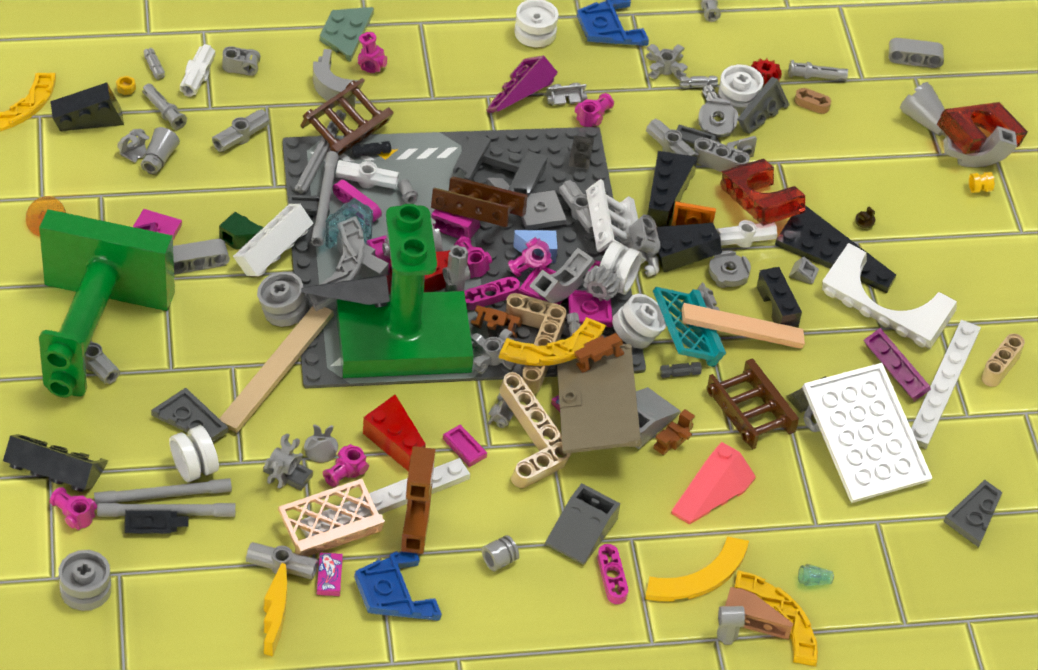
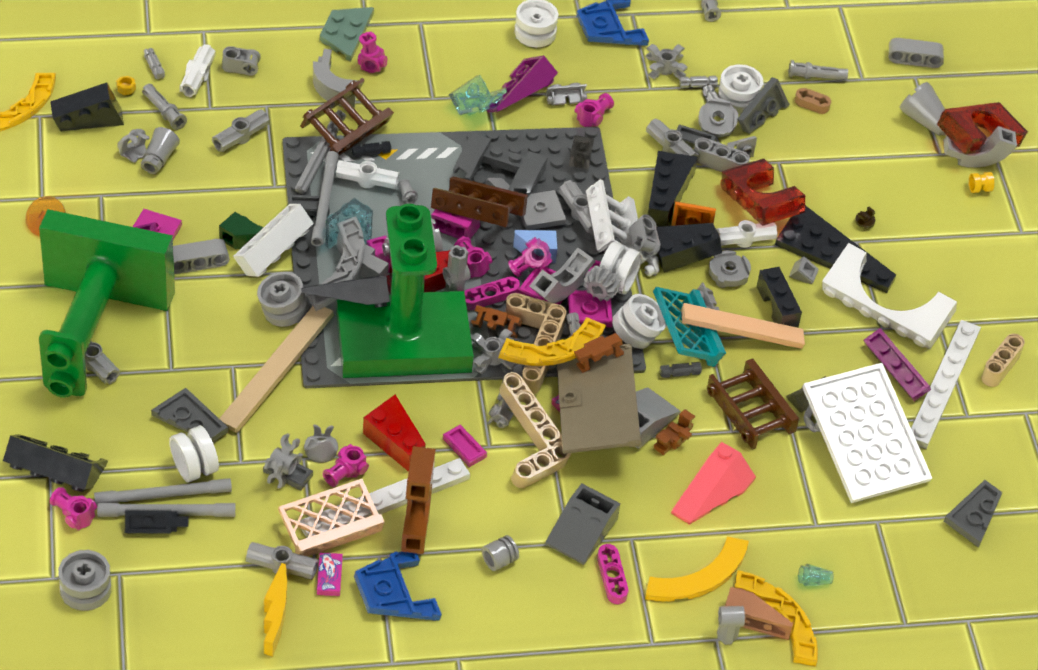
(346, 192): dark pink beam -> none
(475, 96): none -> clear light blue bracket
(767, 69): red gear -> none

